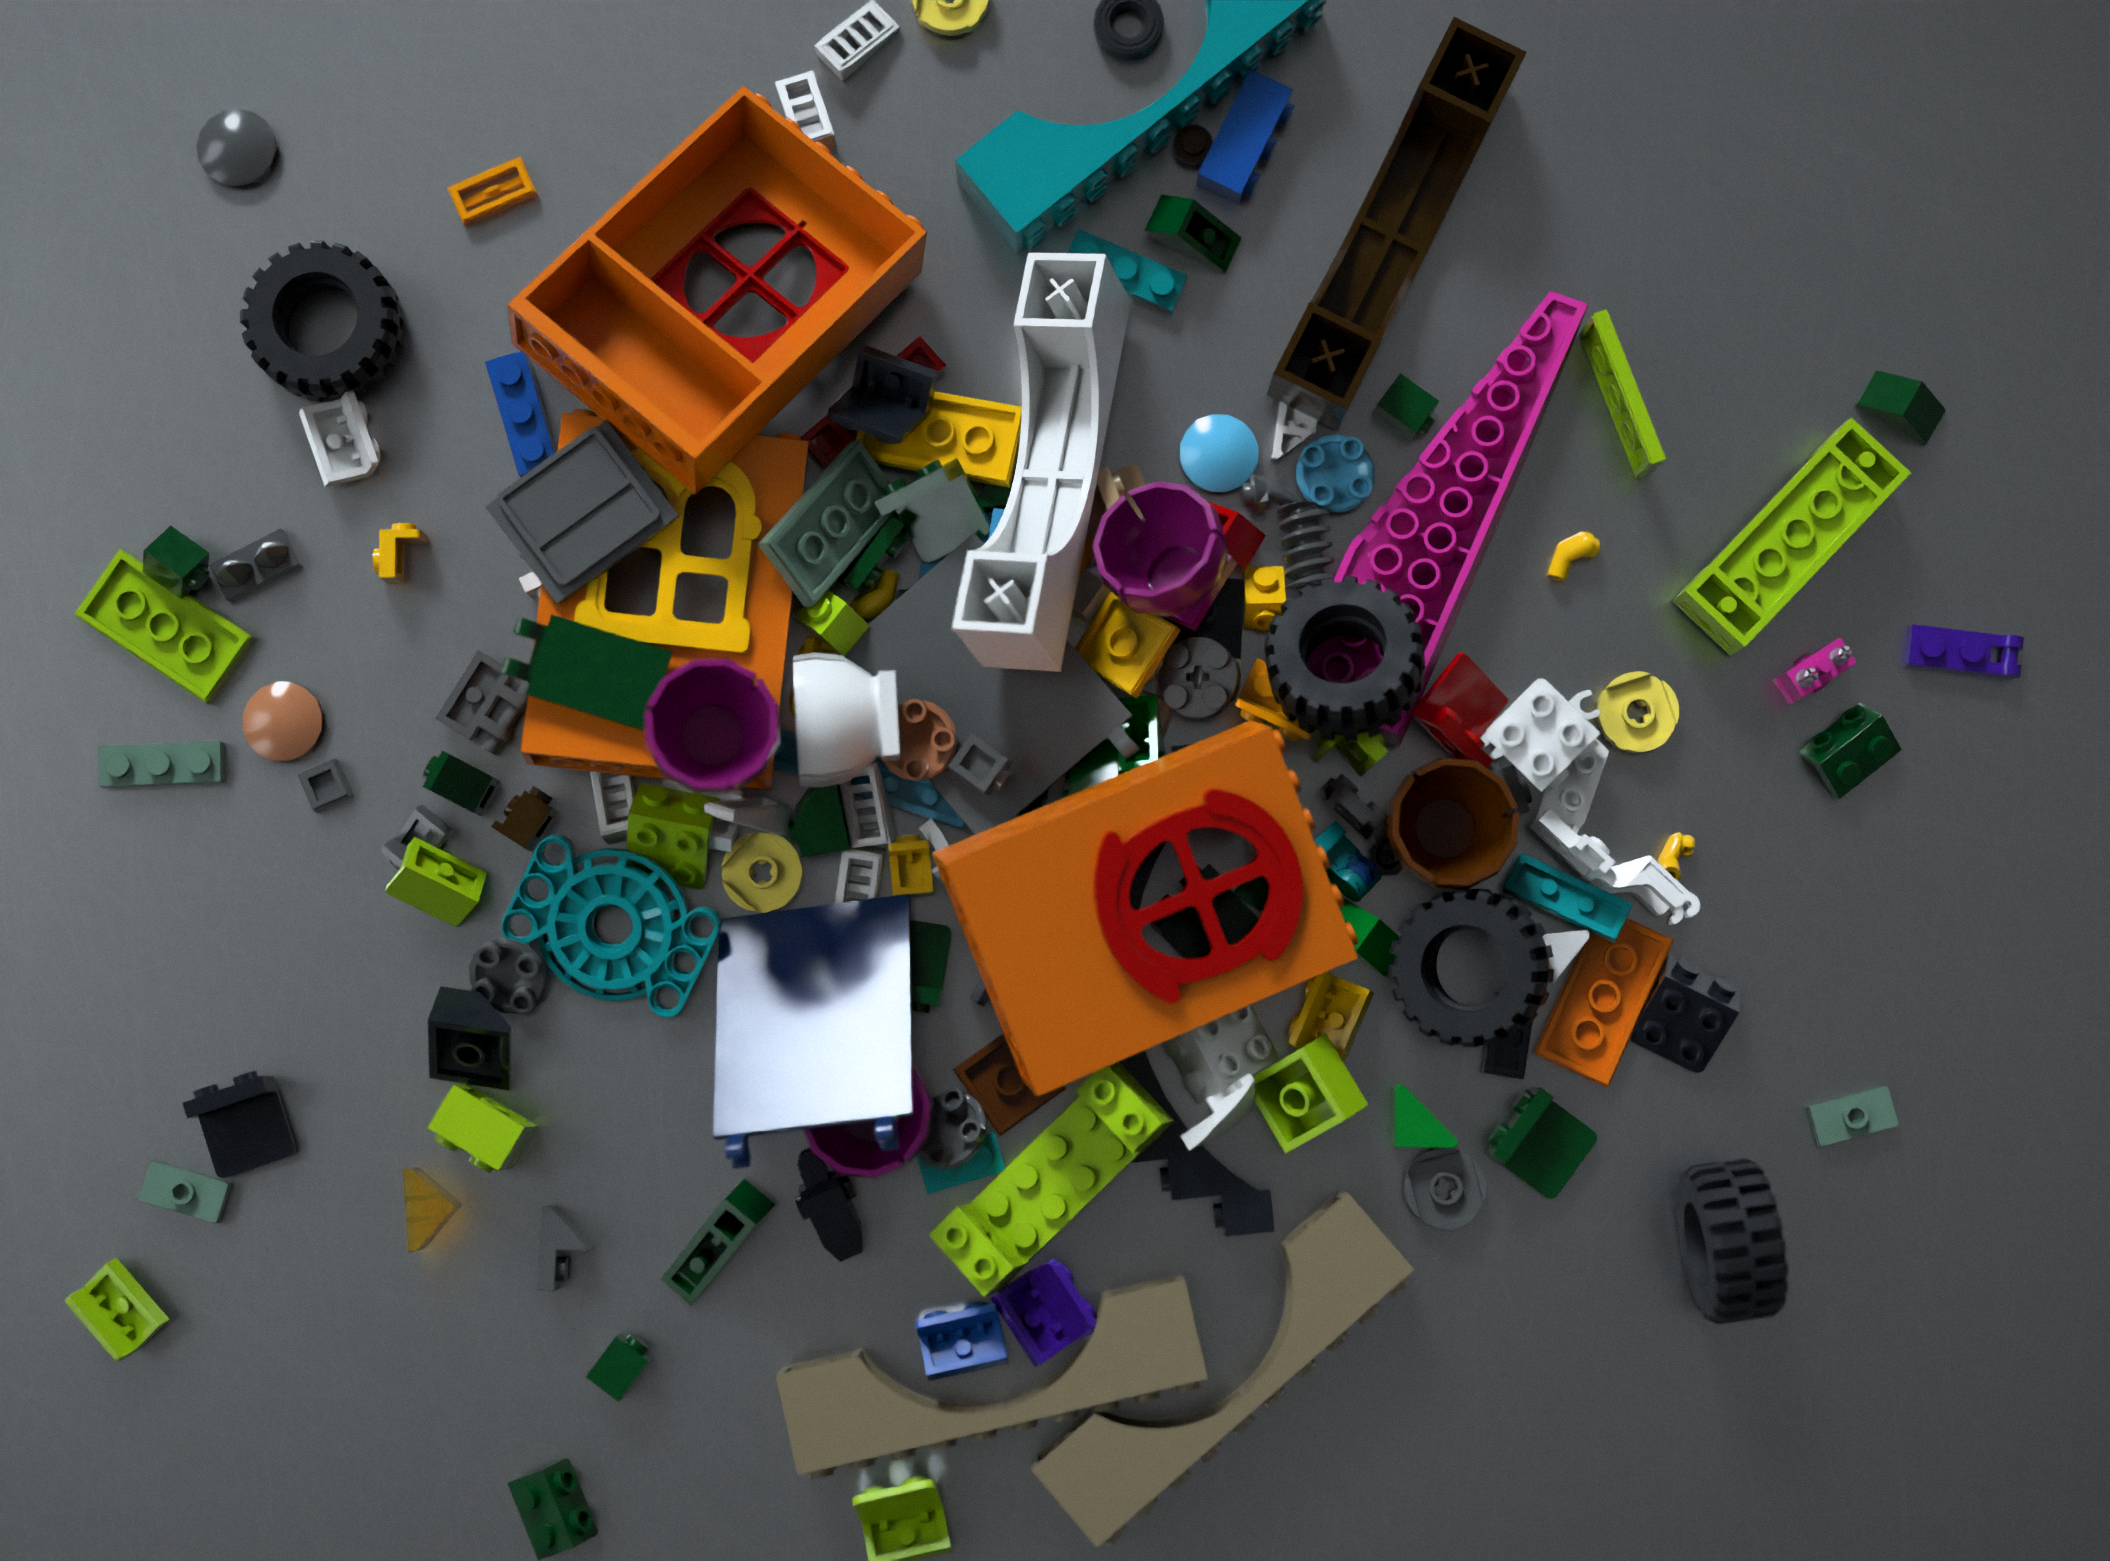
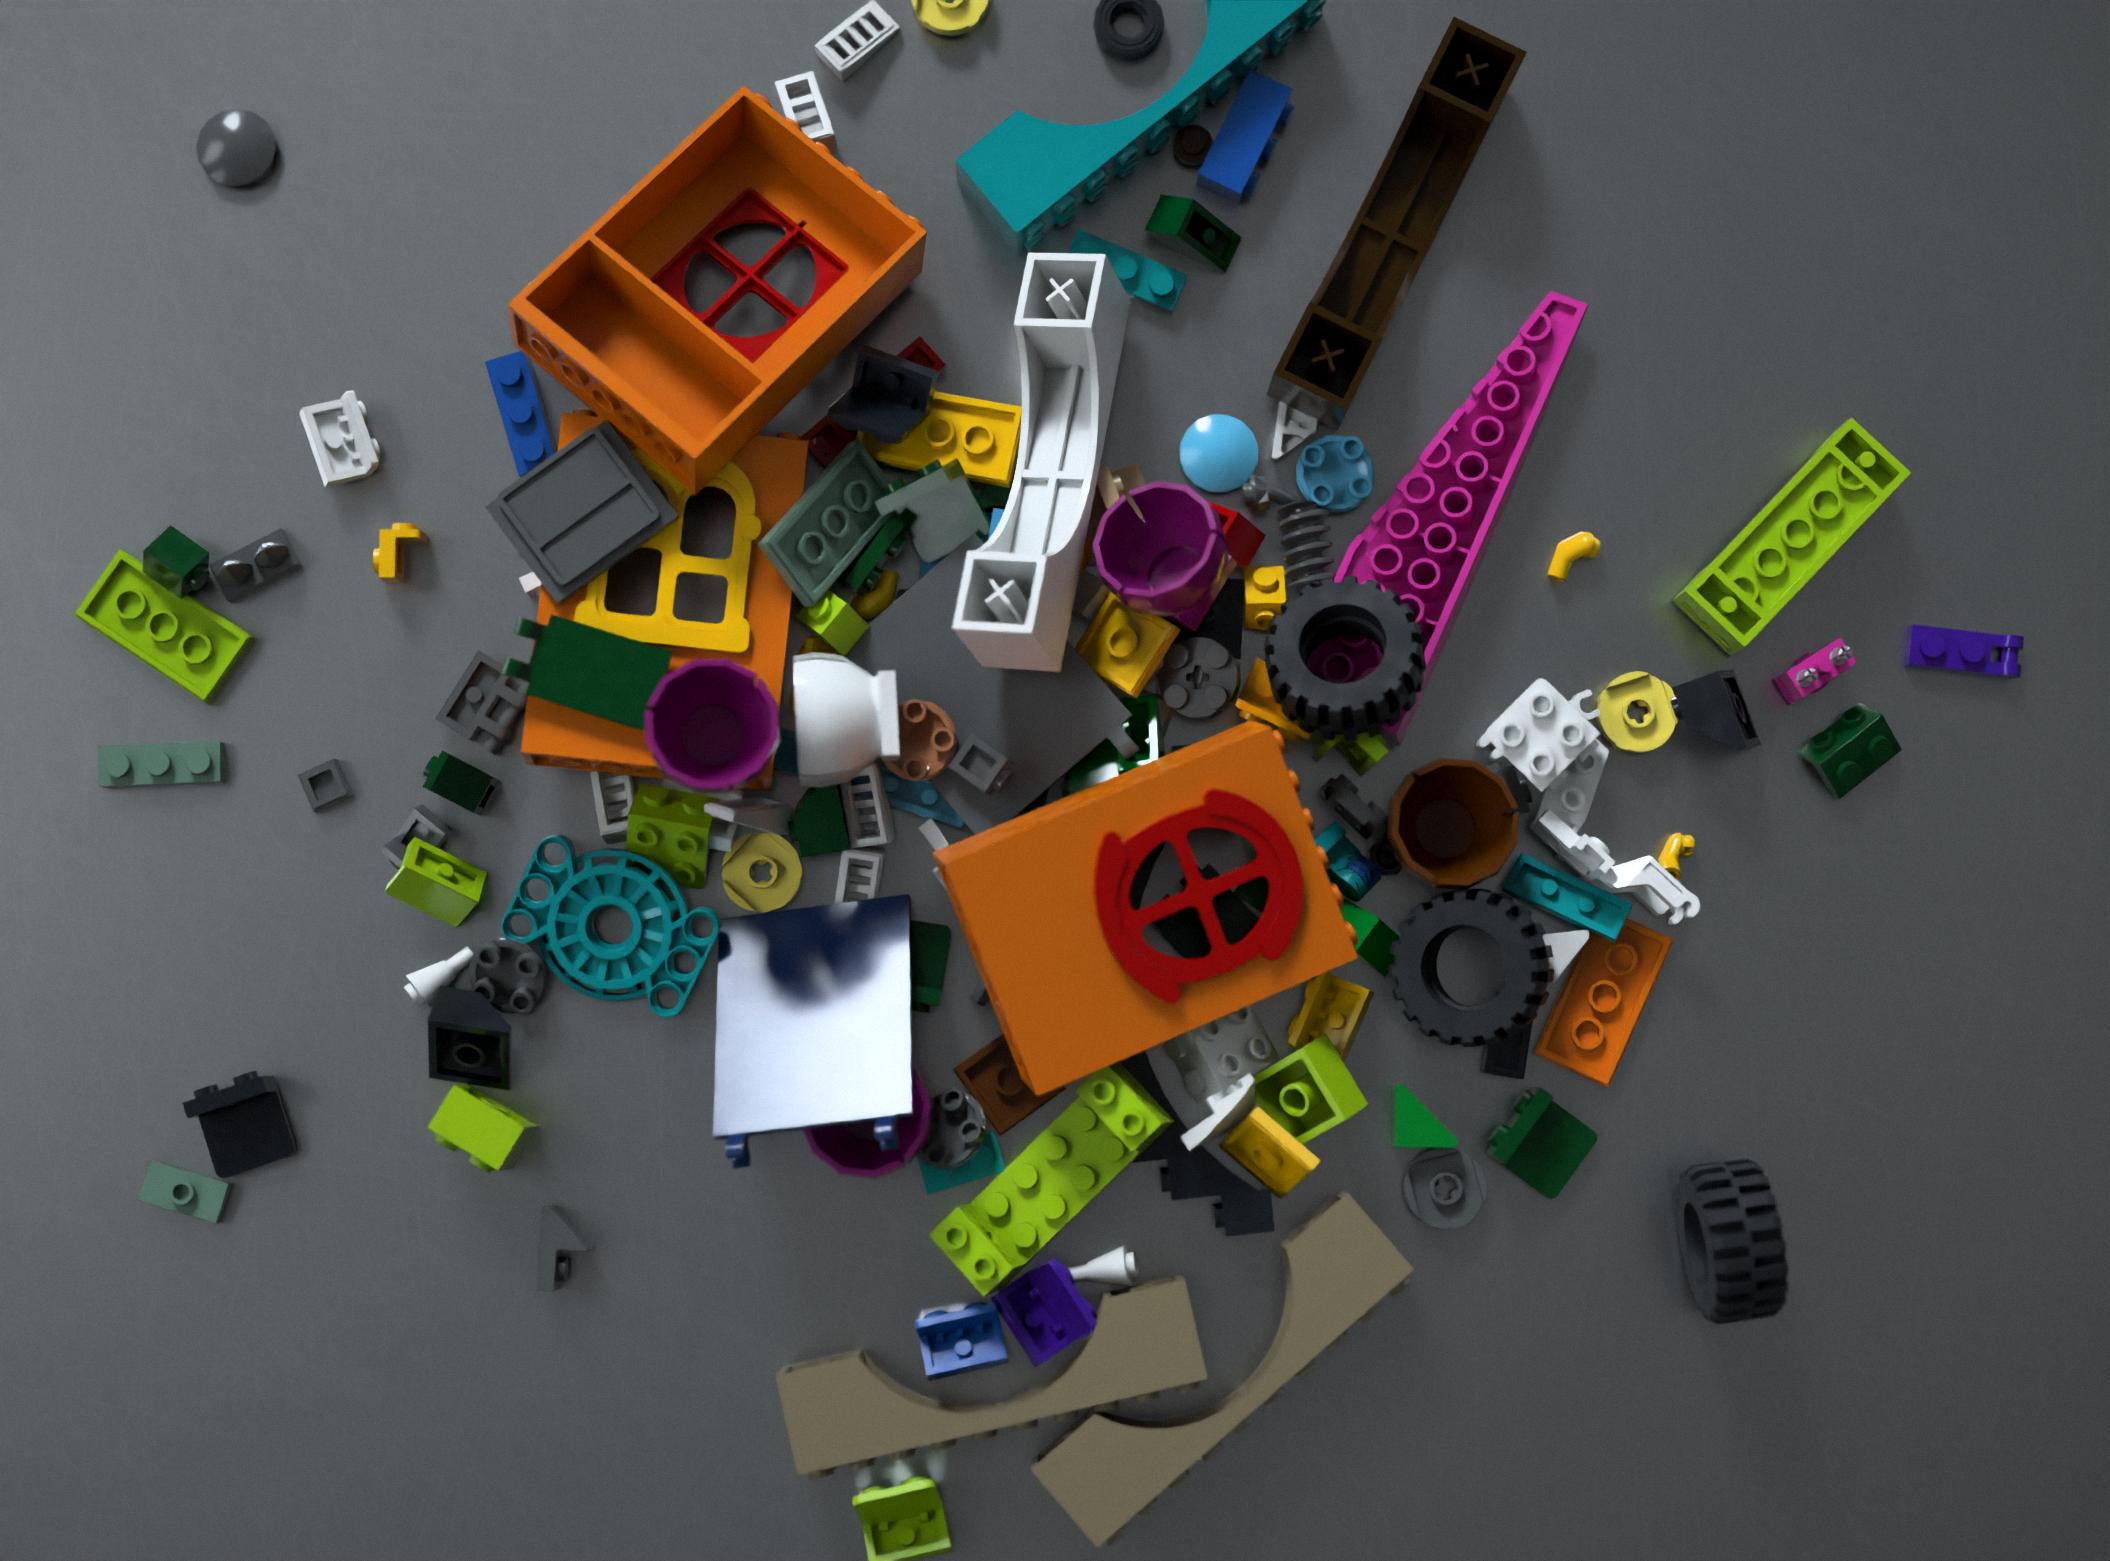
(117, 1310): lime bracket -> none
(282, 721): nougat dish -> none
(286, 286): black tyre -> none
(426, 982): none -> white cone
(426, 1207): clear yellow slope -> none
(499, 204): light orange tile -> none
(527, 818): dark brown brick -> none
(553, 1509): dark green bracket -> none
(620, 1365): dark green brick -> none
(717, 1241): dark green slope -> none
(828, 1204): black hinge -> none
(910, 866): yellow bracket -> none
(1114, 1268): none -> white cone
(1269, 1152): none -> yellow tile
(1407, 408): dark green brick -> none
(1461, 709): red bracket -> none
(1621, 395): lime tile -> none
(1687, 1014): black bracket -> none
(1716, 709): none -> black slope
(1852, 1116): sand green plate -> none
(1902, 404): dark green slope -> none

